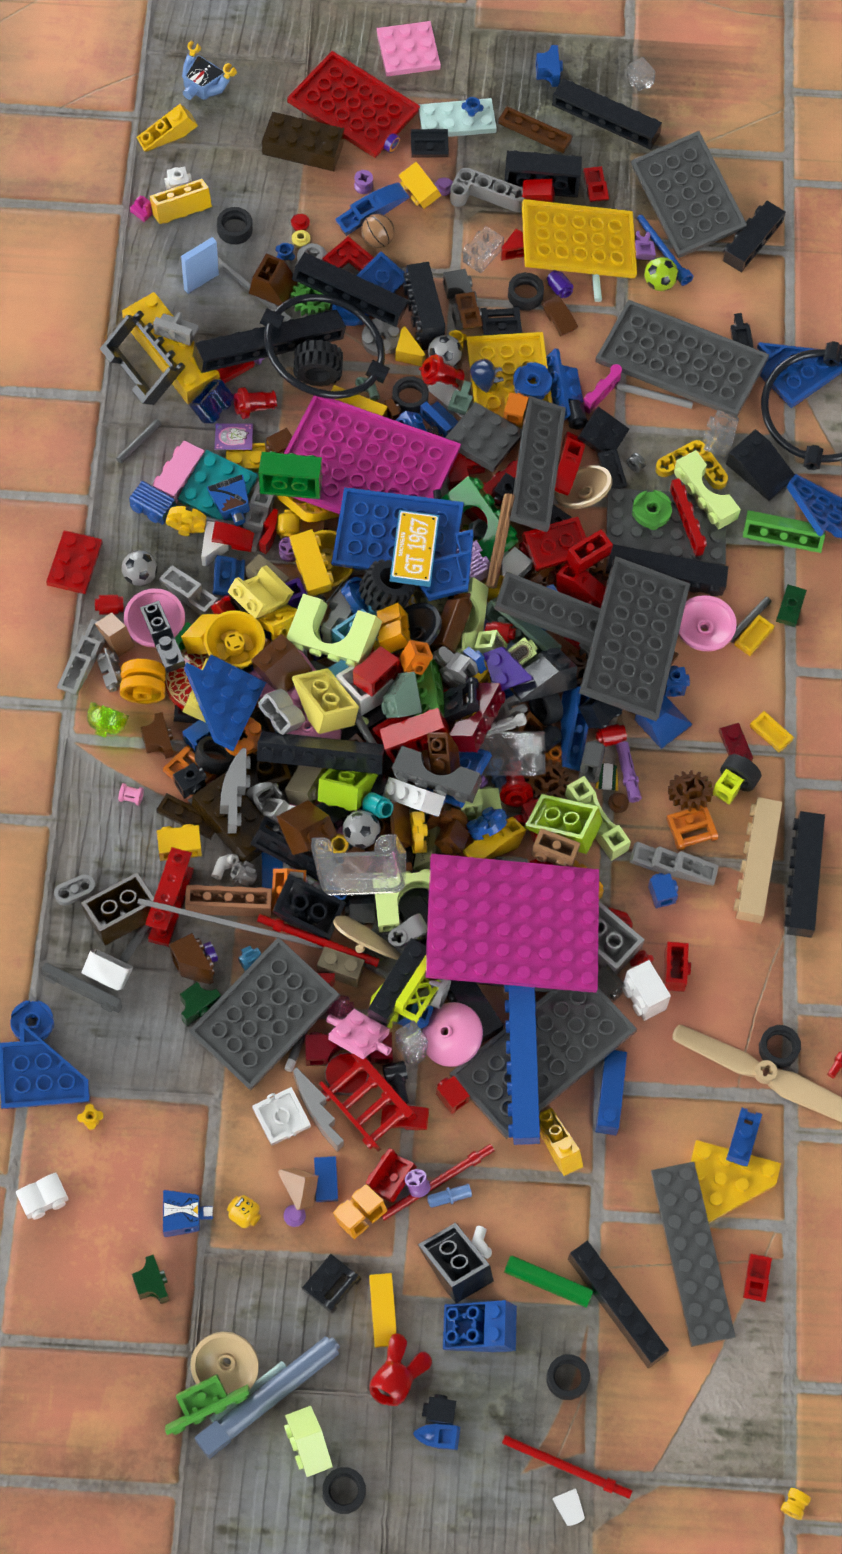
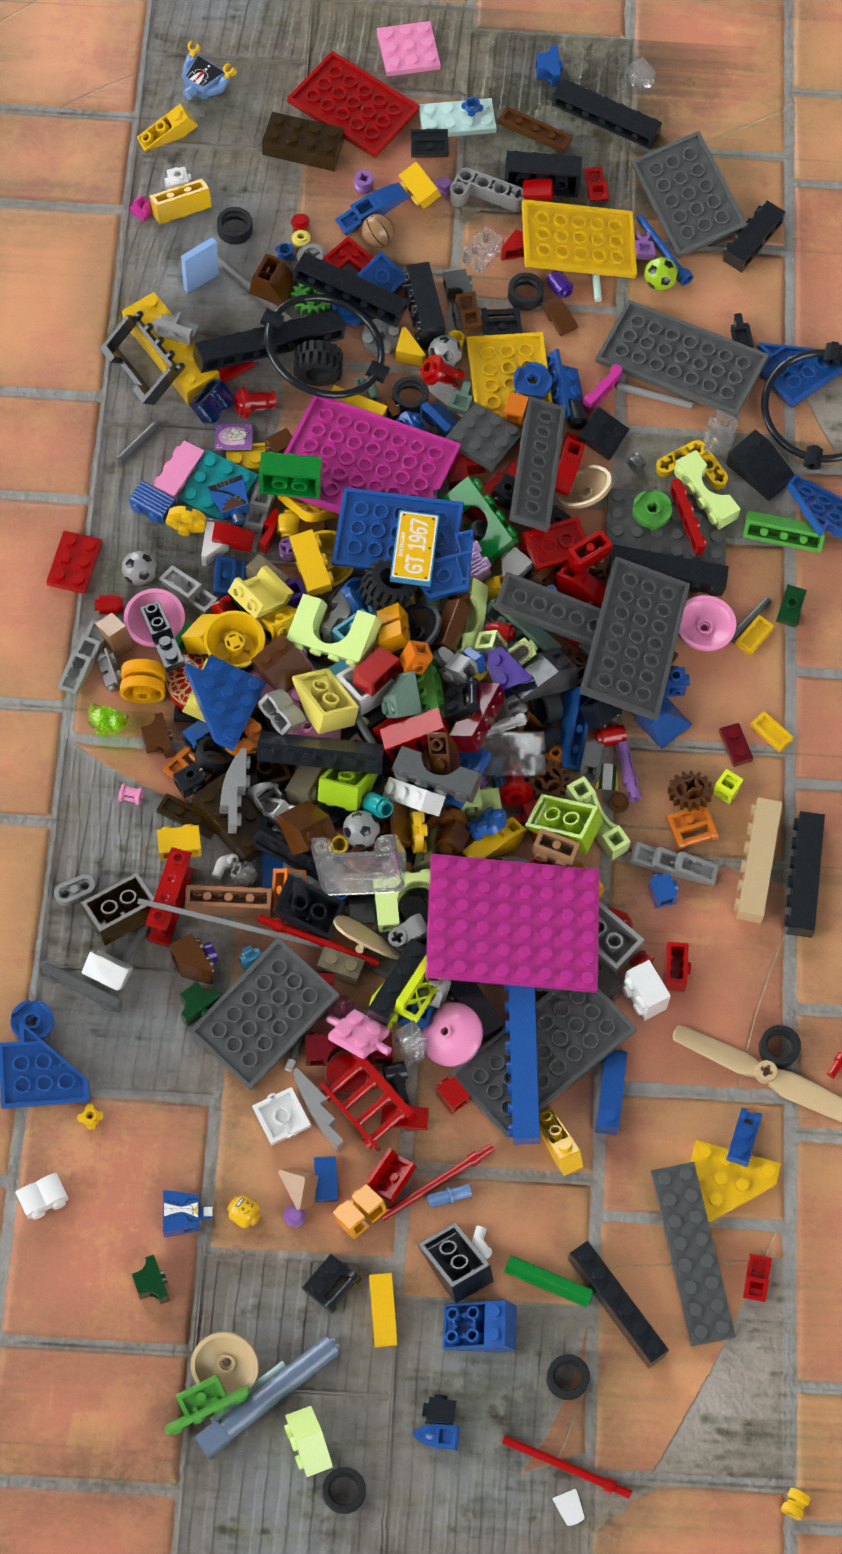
(391, 142): dark purple tile -> none
(394, 1376): red piece -> none
(417, 1183): medium lavender wheel -> none
(484, 374): dark blue piece -> none
(500, 541): medium nougat axle -> none
(611, 461): black plate -> none
(744, 769): black tyre -> none

